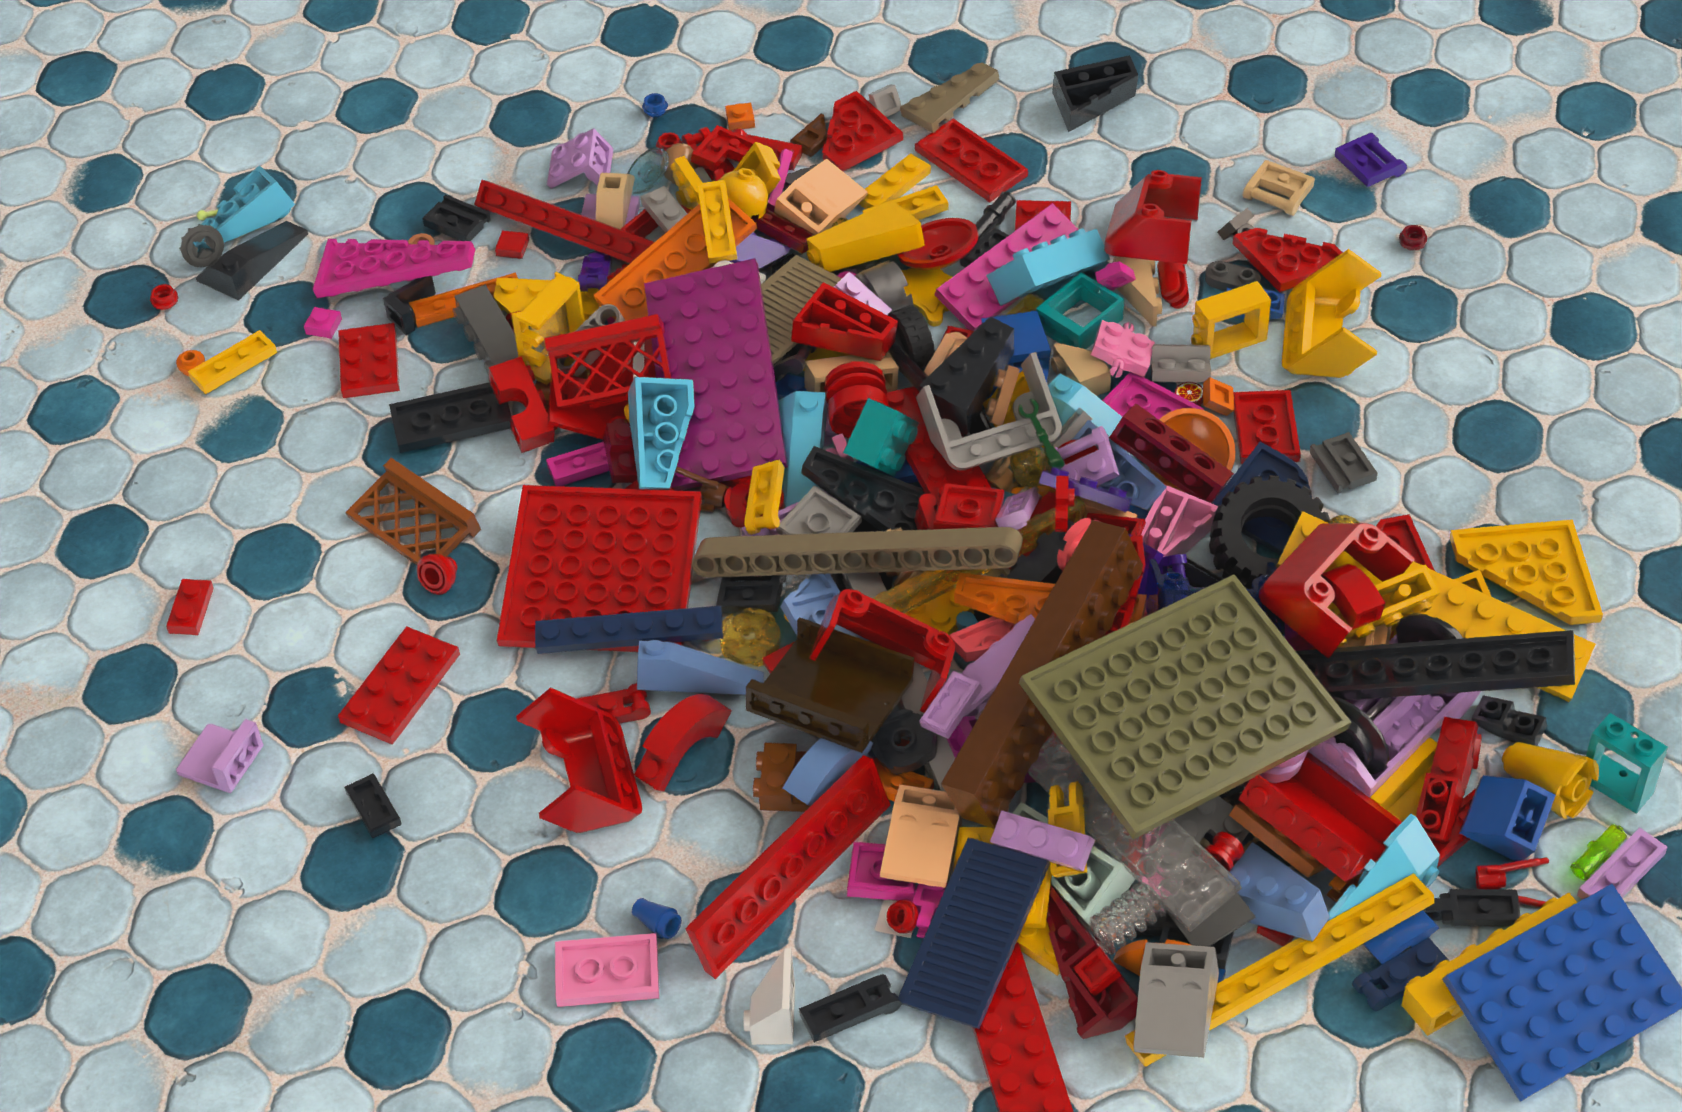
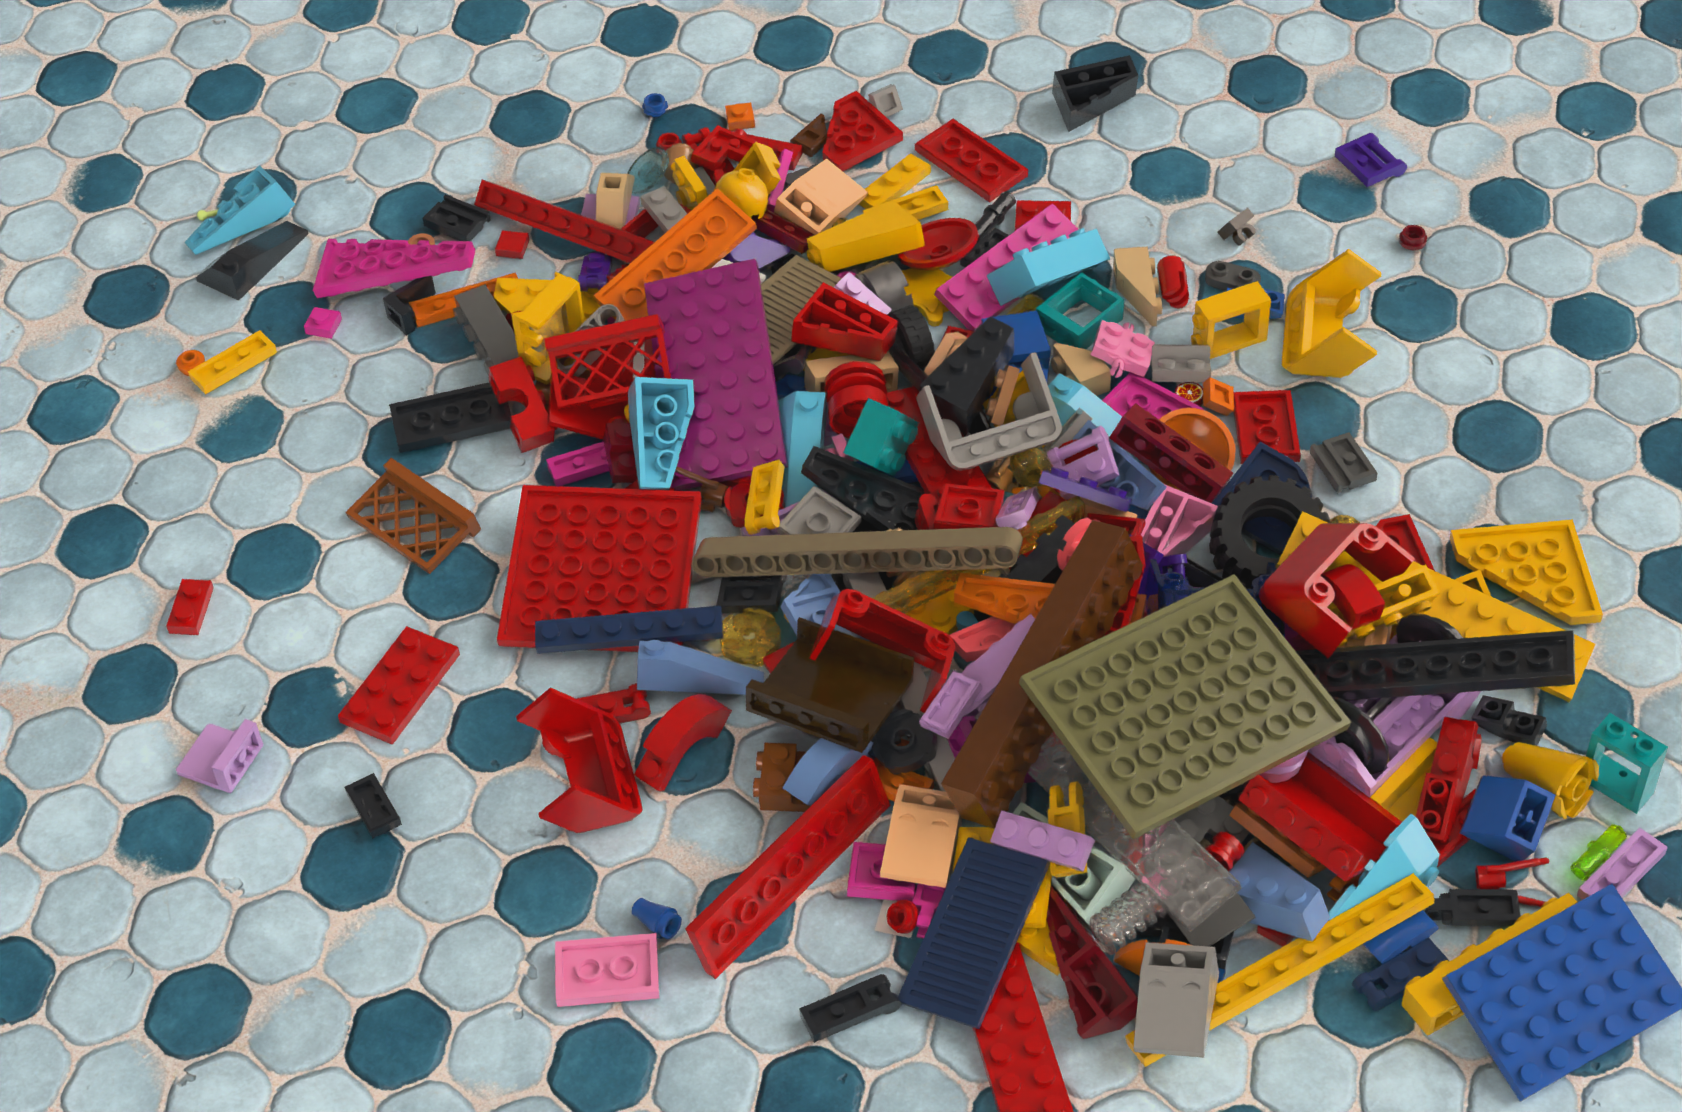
(163, 297): red plate -> none
(205, 255): dark grey gear -> none
(368, 360): red plate -> none
(437, 573): red brick -> none
(585, 154): lavender bracket -> none
(717, 221): yellow plate -> none
(773, 1004): white slope -> none
(943, 99): dark tan wing -> none
(1052, 455): dark green piece -> none
(1064, 499): red plate -> none
(1097, 971): red tile -> none
(1115, 275): dark pink plate -> none
(1140, 221): red windscreen -> none
(1282, 181): tan plate -> none
(1283, 259): red plate -> none

